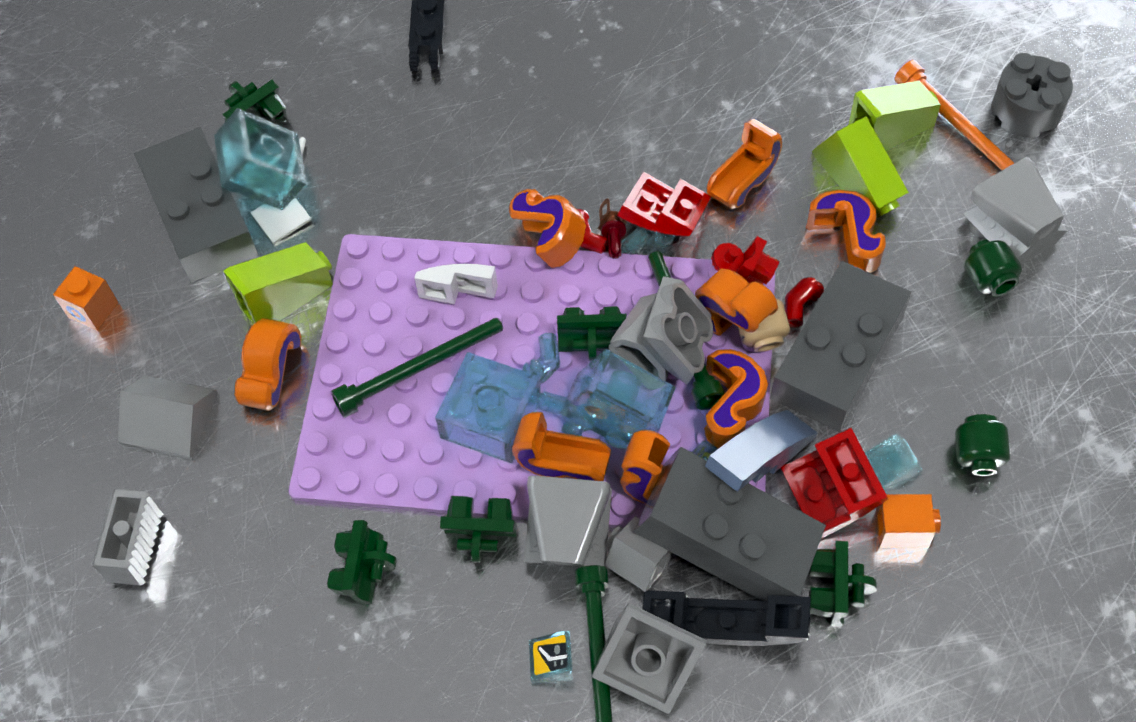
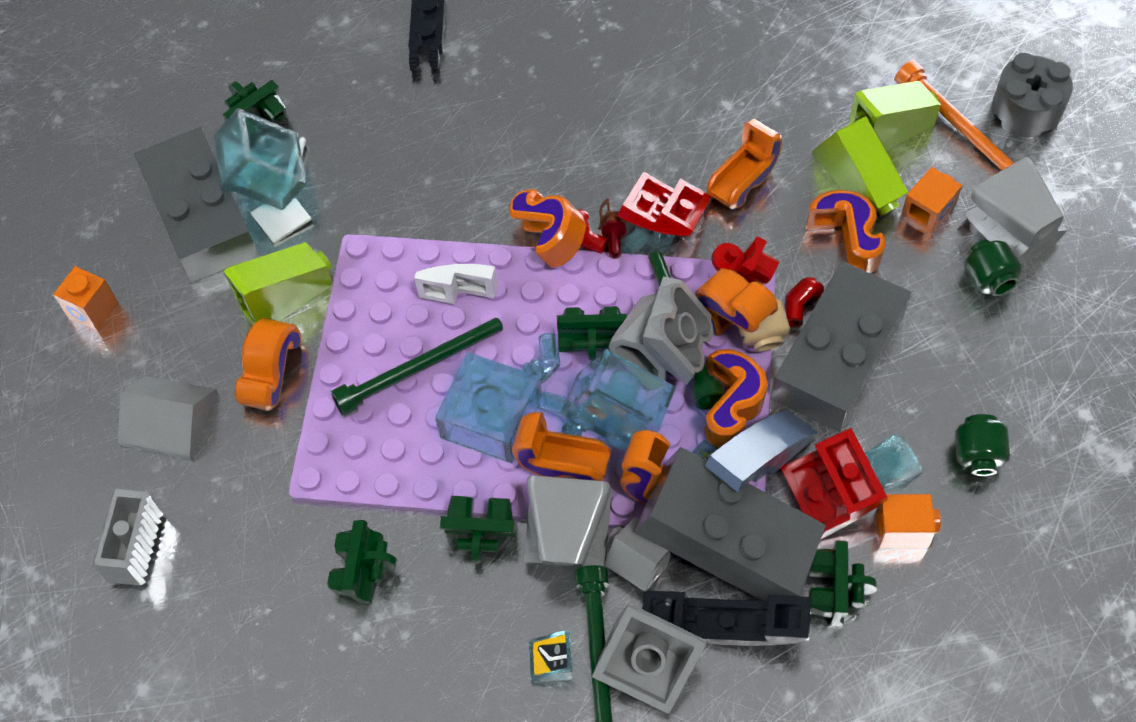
(931, 199): none -> orange brick

